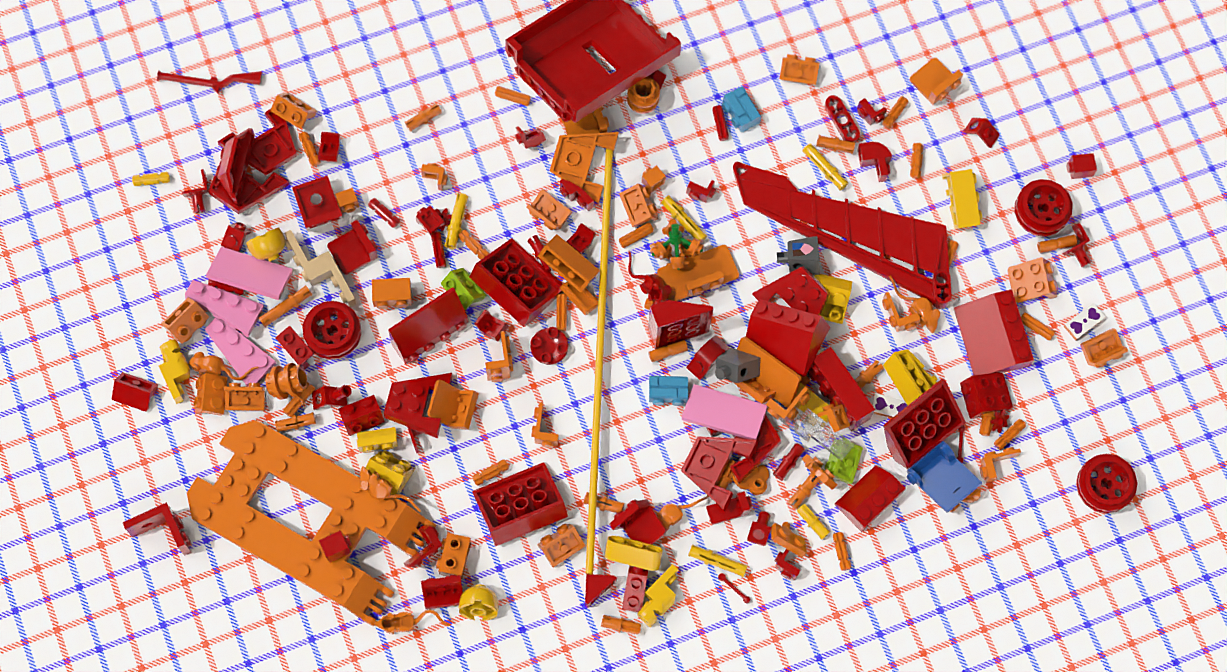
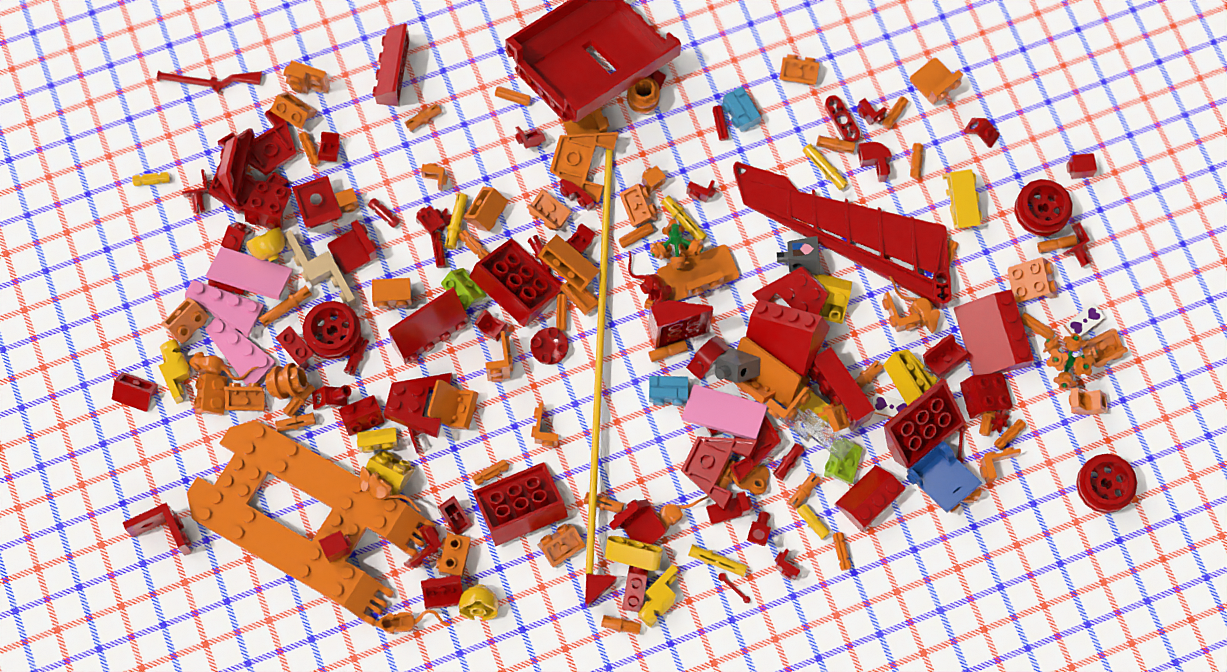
(267, 204): none -> red bracket
(302, 77): none -> orange plate
(355, 357): none -> red pin
(392, 65): none -> slope
(454, 515): none -> red slope
(486, 209): none -> orange brick
(786, 538): orange plate -> none
(815, 467): orange plate -> none
(944, 356): none -> red bracket
(1066, 361): none -> orange plant
(1087, 402): none -> orange brick

